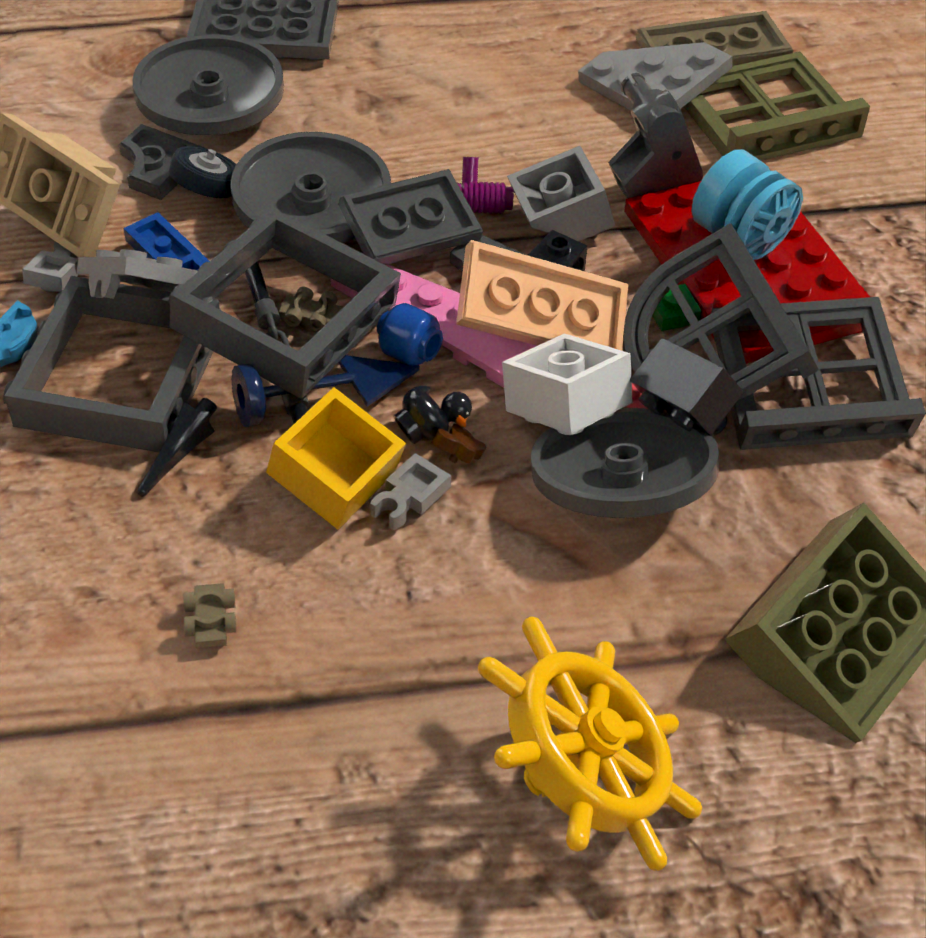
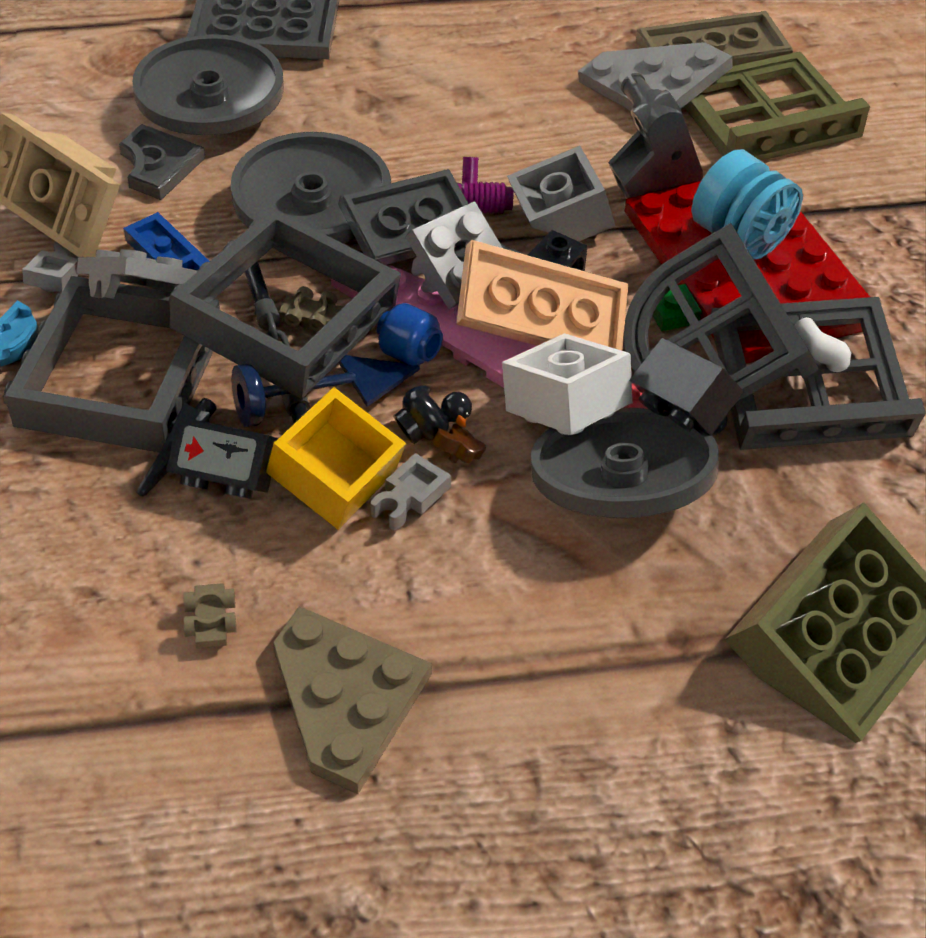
(202, 171): black wheel -> none
(220, 455): none -> brick
(345, 694): none -> dark tan plate
(436, 254): none -> light grey piece
(589, 743): yellow piece -> none
(823, 346): none -> white arm

